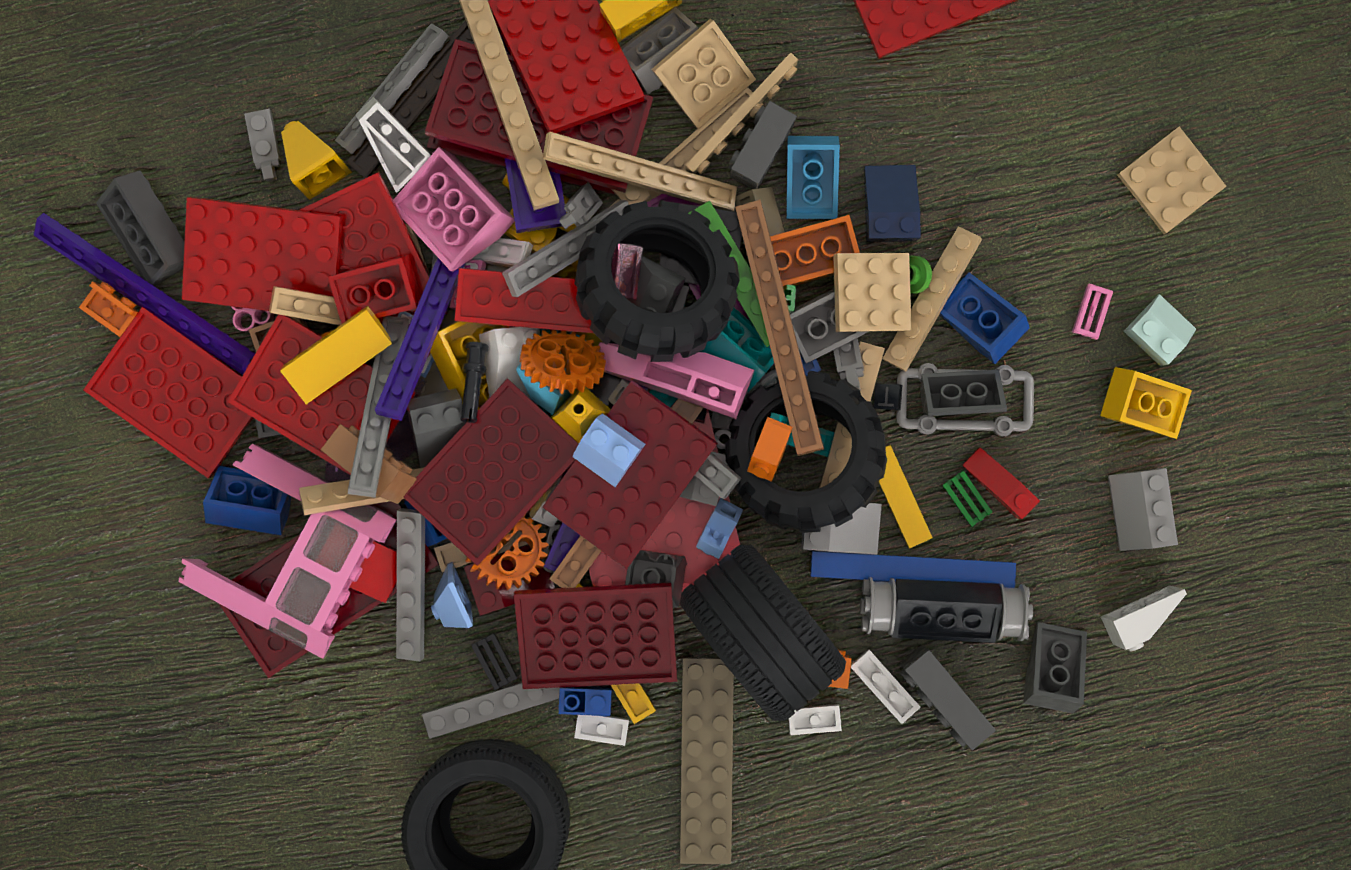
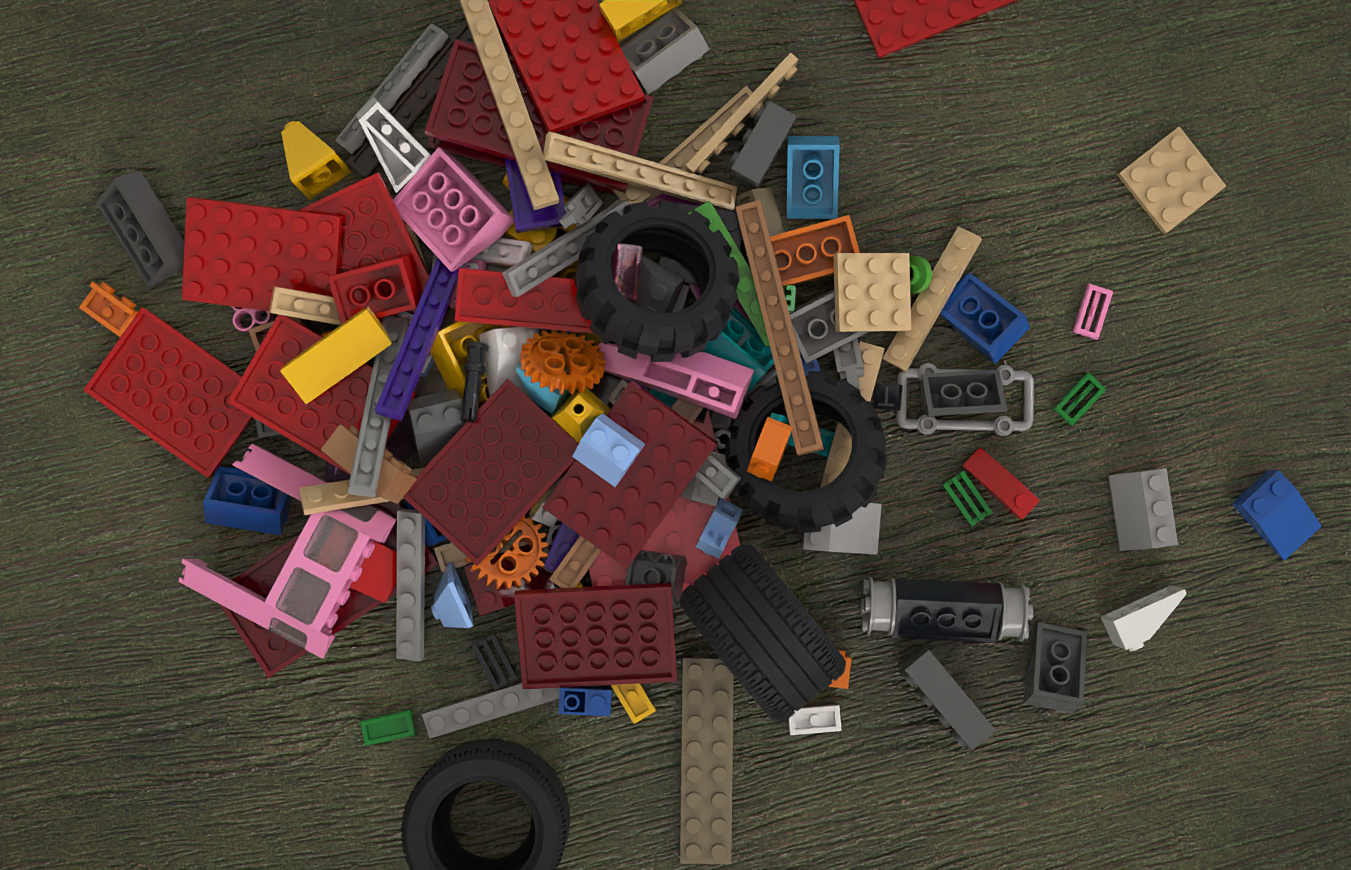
(142, 293): dark purple plate -> none
(263, 142): light grey hinge -> none
(388, 727): none -> green tile
(602, 729): white plate -> none
(703, 73): tan plate -> none
(885, 686): white plate -> none
(891, 203): dark blue slope -> none
(903, 502): yellow tile -> none
(908, 567): blue tile -> none
(1064, 414): none -> green tile
(1145, 402): yellow slope -> none
(1160, 331): light aqua slope -> none
(1277, 513): none -> blue slope

